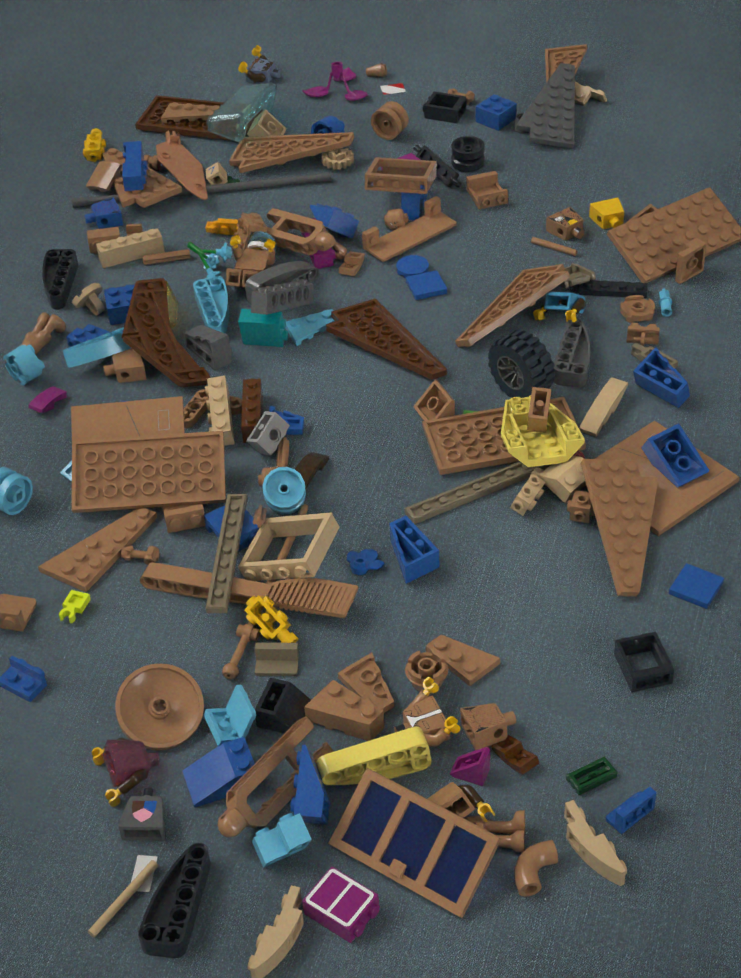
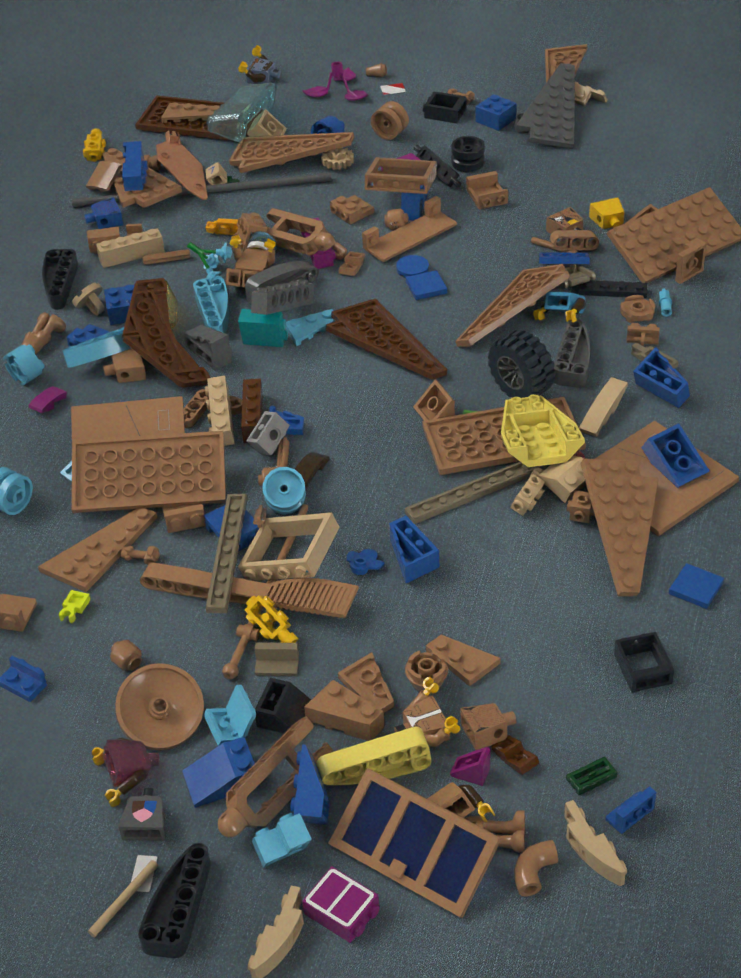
(126, 655): none -> medium nougat head
(336, 220): blue slope -> none
(351, 208): none -> medium nougat plate
(539, 409): medium nougat brick -> none
(563, 258): none -> blue tile
(569, 235): none -> medium nougat beam

